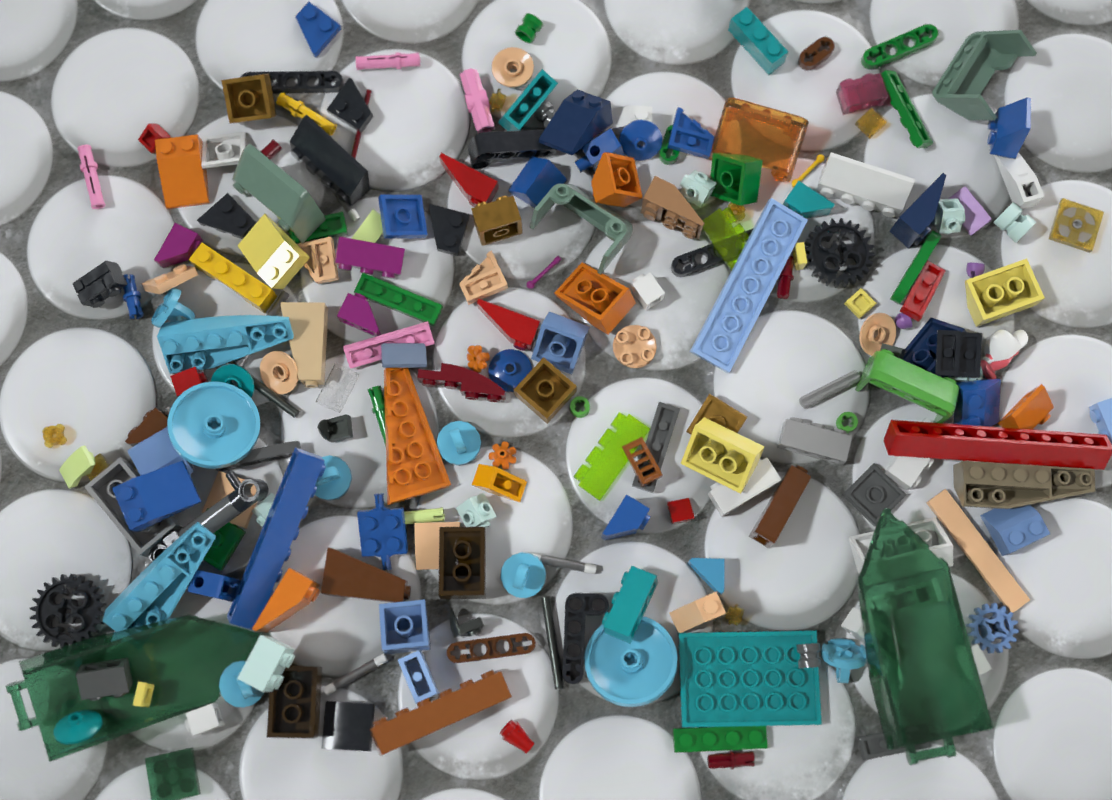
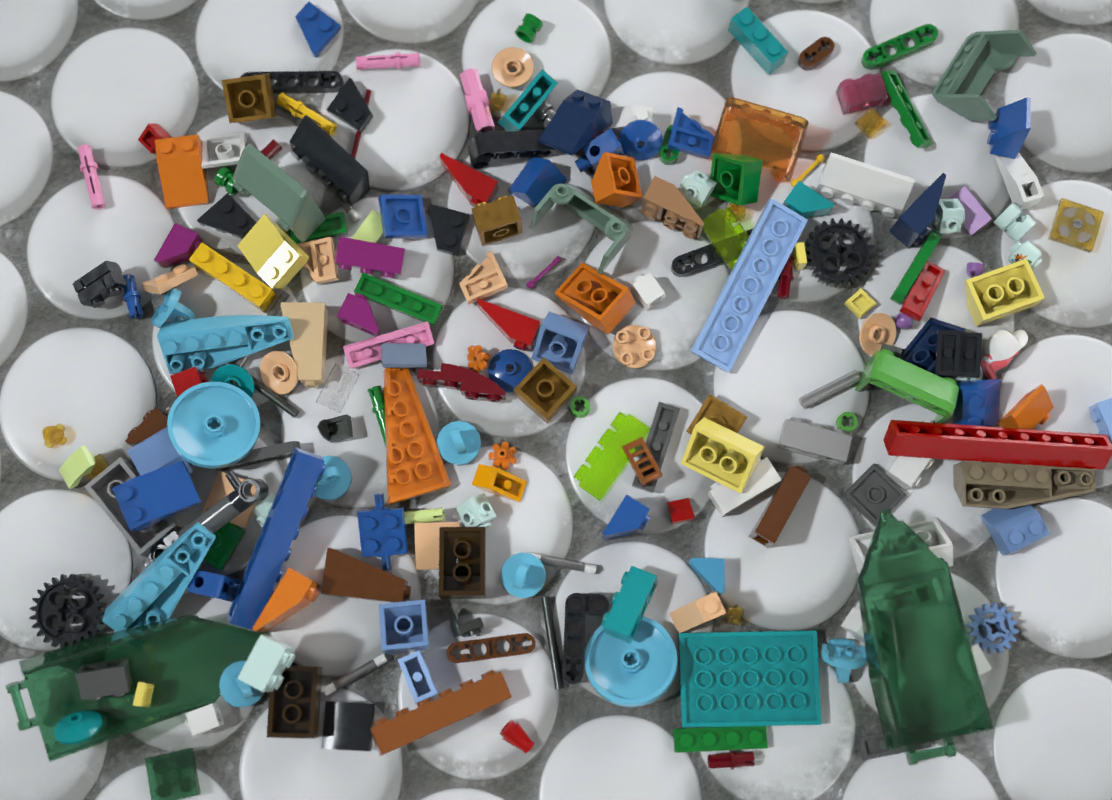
(224, 179): none -> green wheel
(809, 655): dark grey wheel -> none
(978, 551): light nougat tile -> none
(1023, 251): none -> light aqua head

